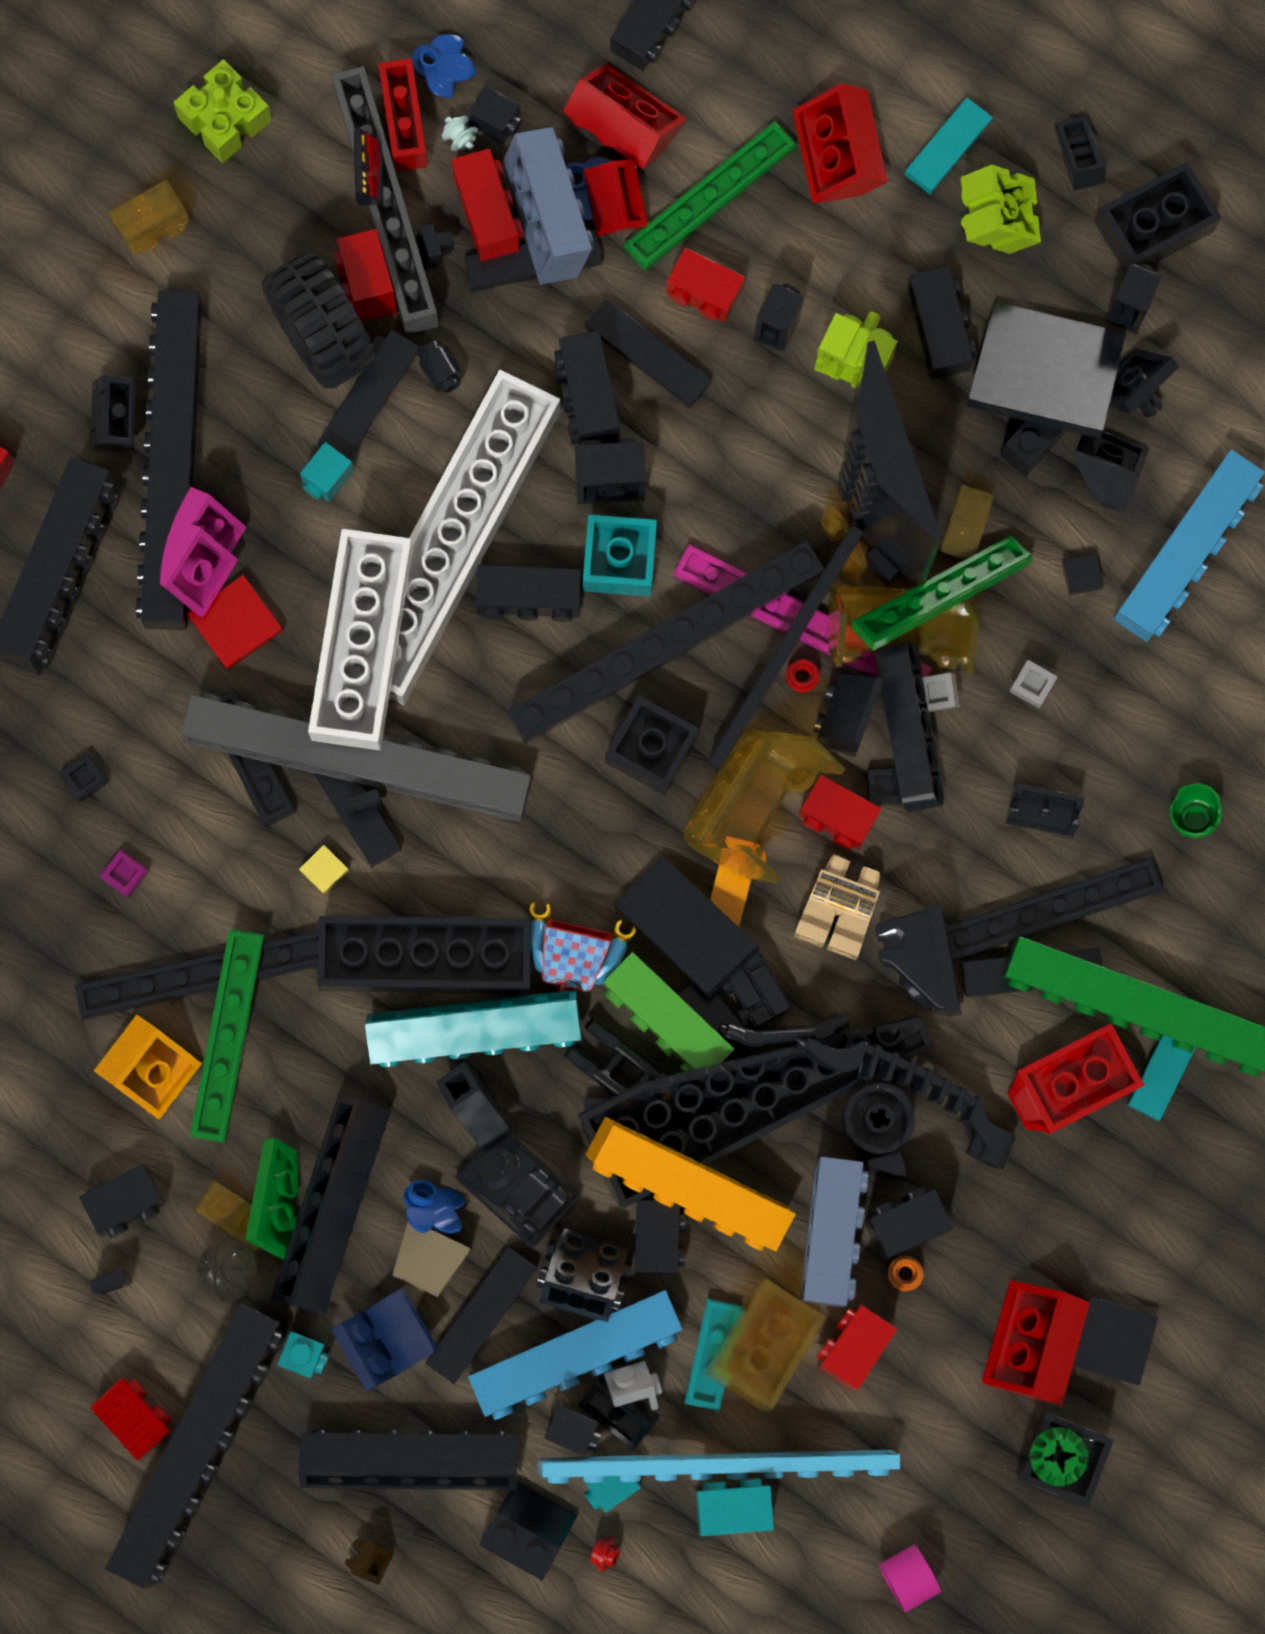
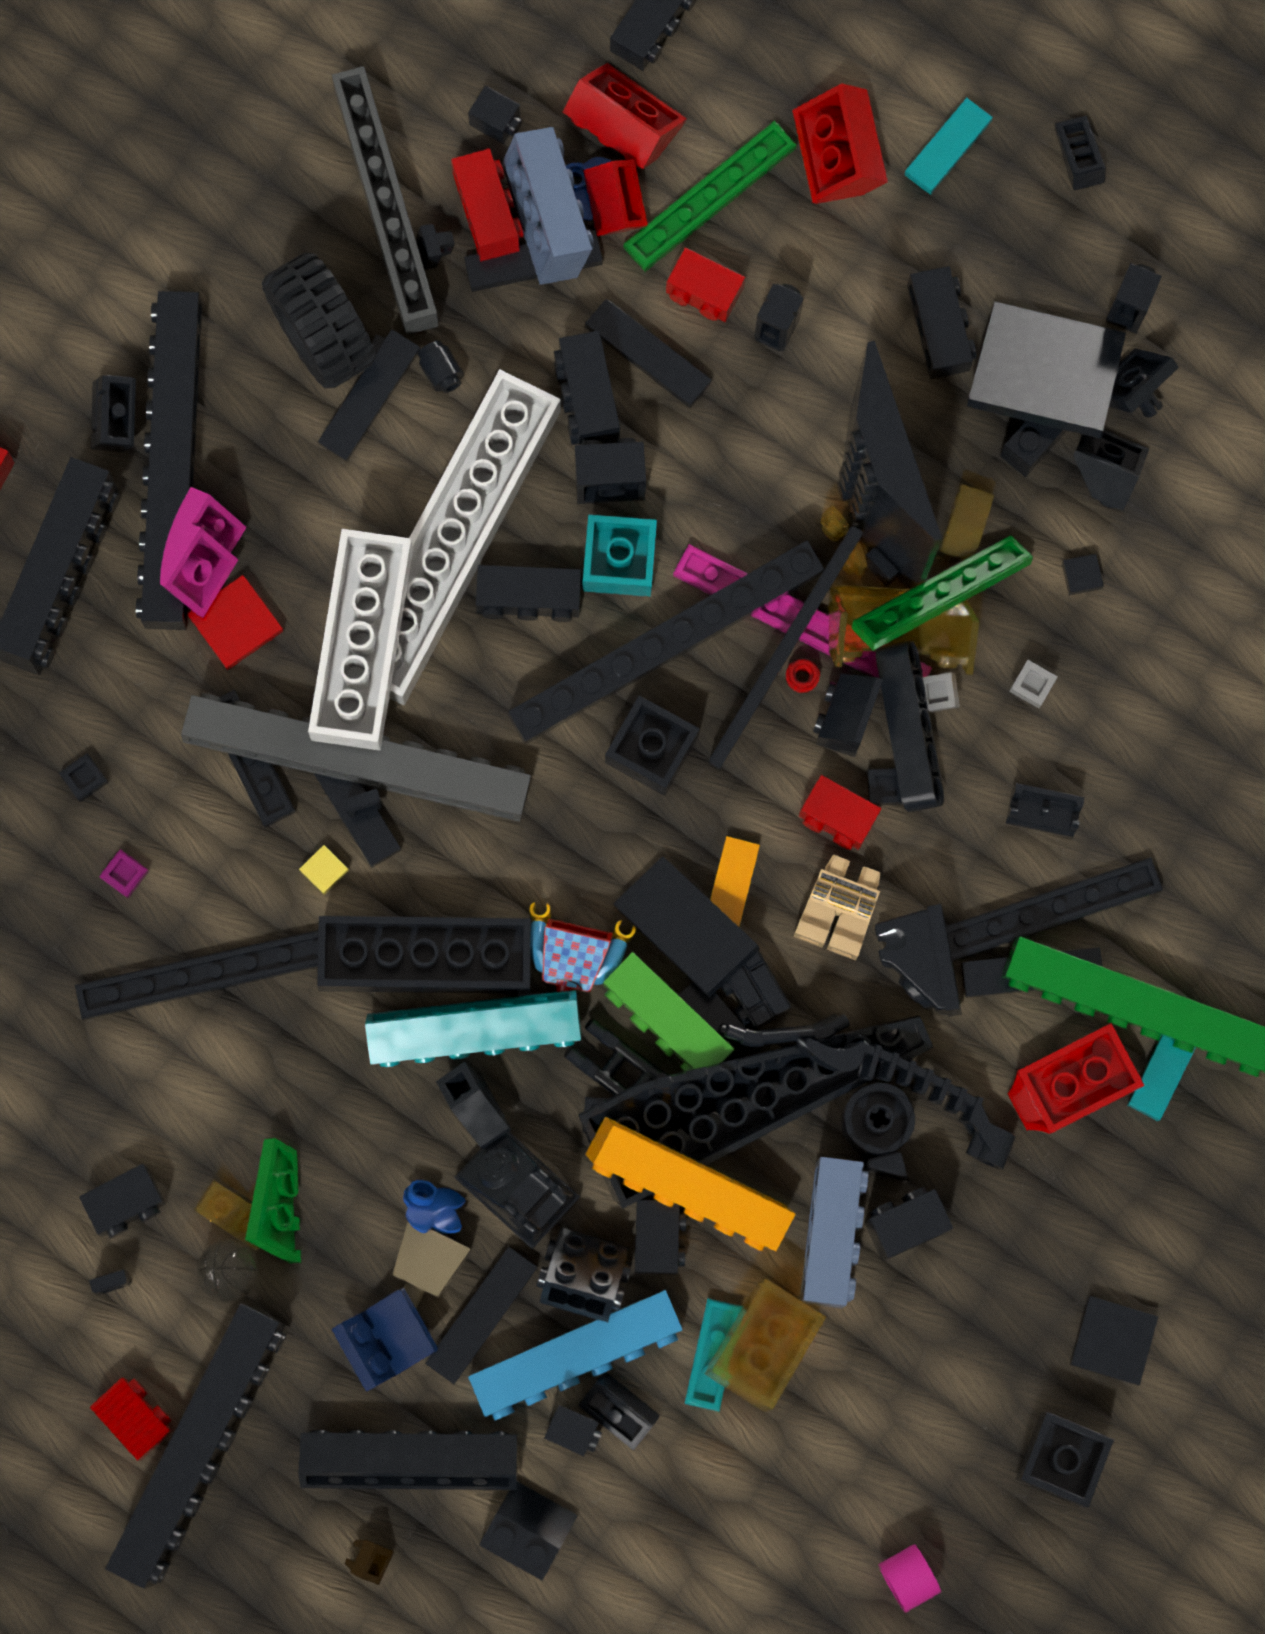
(148, 1067): light orange slope -> none
(149, 218): clear yellow brick -> none
(222, 111): lime brick -> none
(227, 1035): green tile -> none
(303, 1356): teal brick -> none
(326, 473): teal brick -> none
(331, 1204): black brick -> none
(365, 275): red brick -> none
(368, 168): slope -> none
(403, 115): red brick -> none
(447, 65): blue plate -> none
(459, 133): light aqua wheel -> none
(605, 1553): red plate -> none
(609, 1493): teal brick -> none
(633, 1384): light grey bracket -> none
(703, 1466): medium azure plate -> none
(734, 1509): teal brick -> none
(749, 793): clear yellow windscreen -> none
(845, 346): lime brick -> none
(855, 1347): red brick -> none
(916, 1270): orange plate -> none
(1000, 209): lime brick -> none
(1036, 1342): red slope -> none
(1049, 1471): green gear -> none
(1157, 218): black brick -> none
(1189, 545): dark azure brick -> none
(1196, 811): green hair -> none

